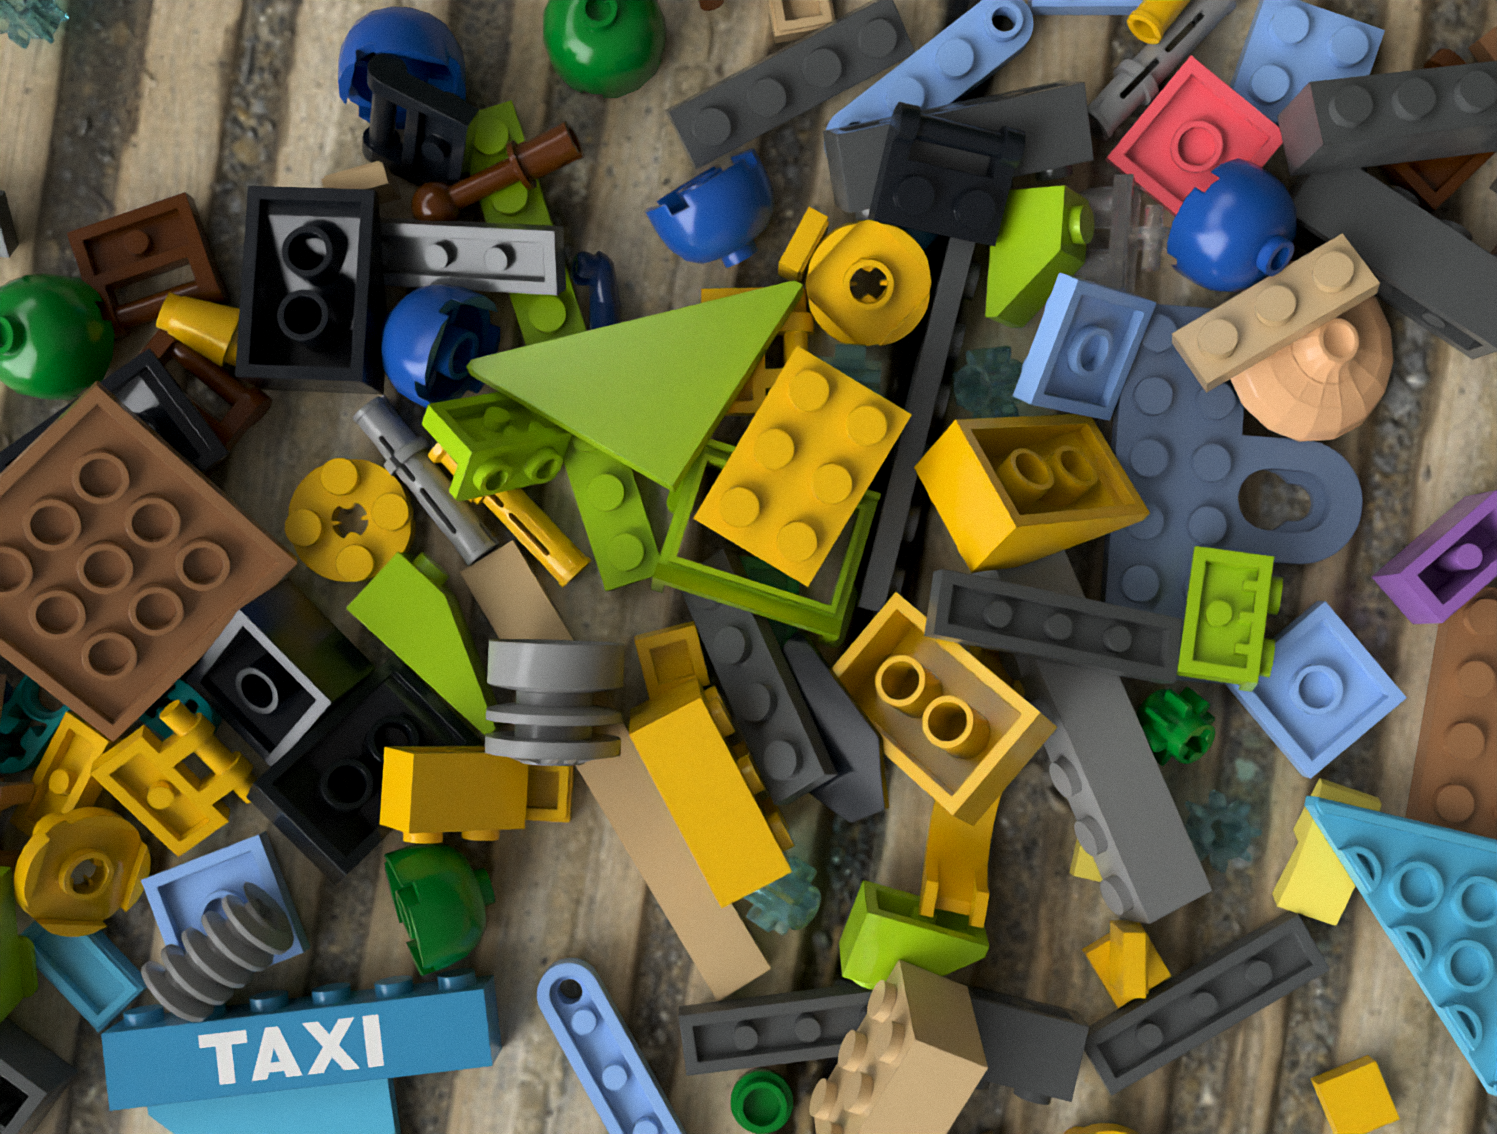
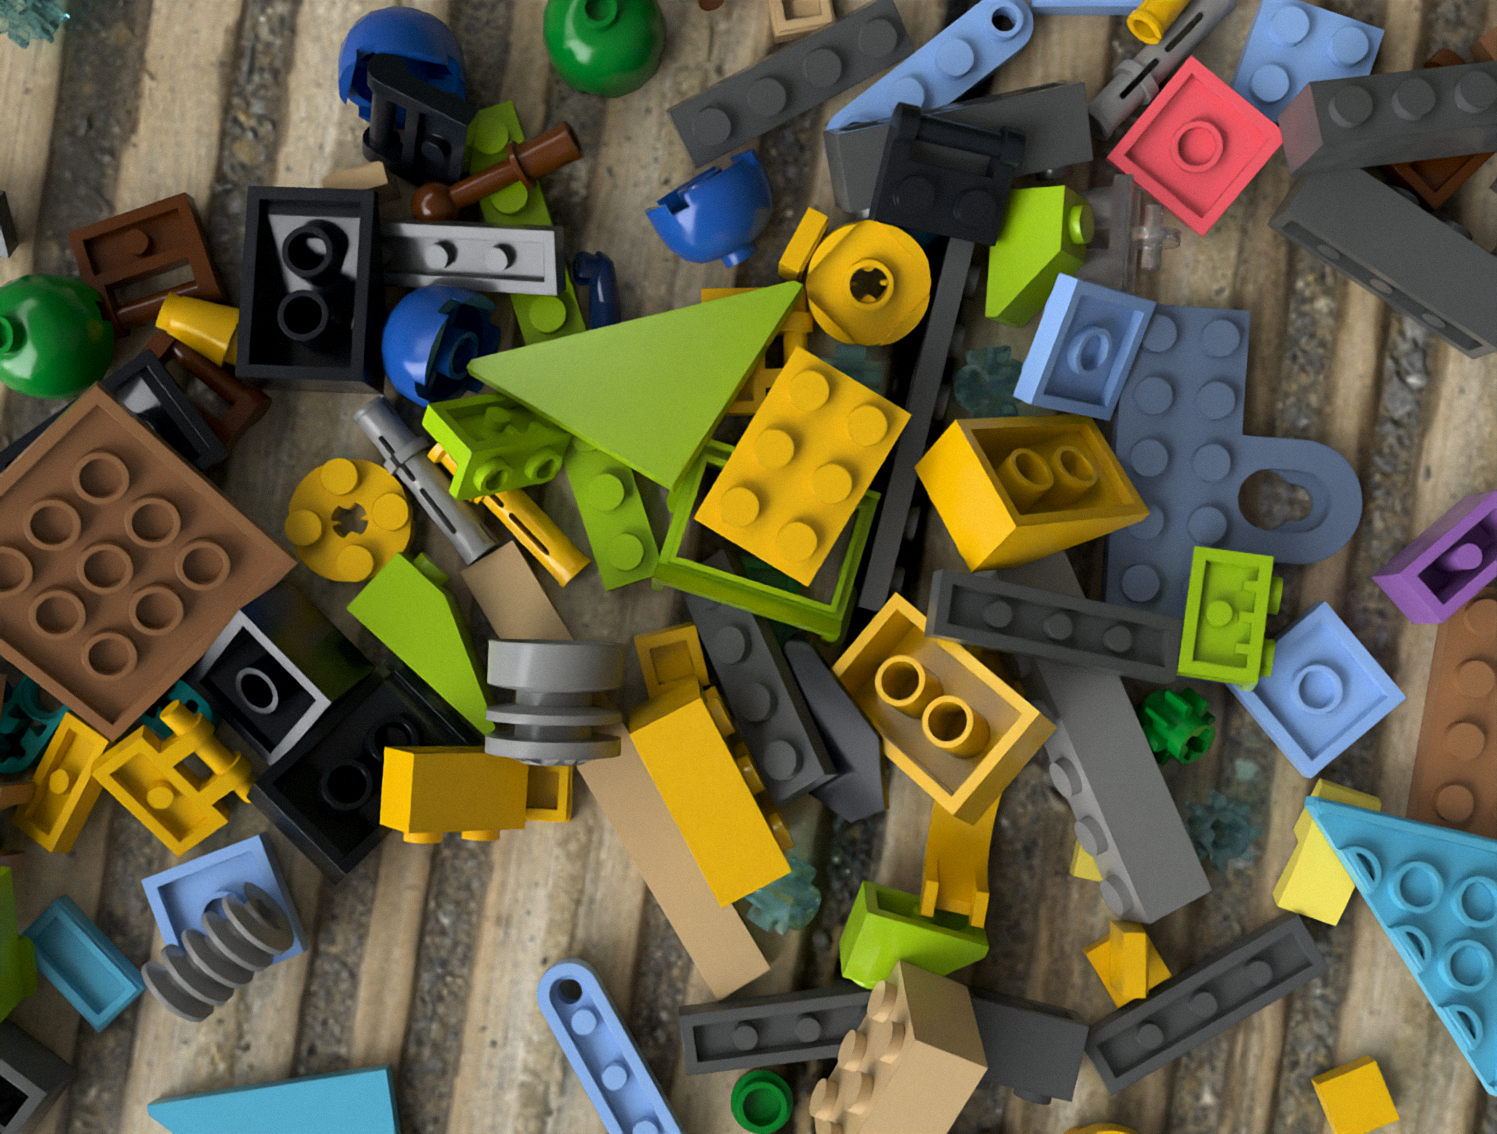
(57, 846): yellow plate -> none
(303, 1040): dark azure brick -> none
(438, 902): green cylinder -> none
(1234, 229): blue cylinder -> none
(1275, 312): tan plate -> none
(1324, 378): light nougat hat -> none

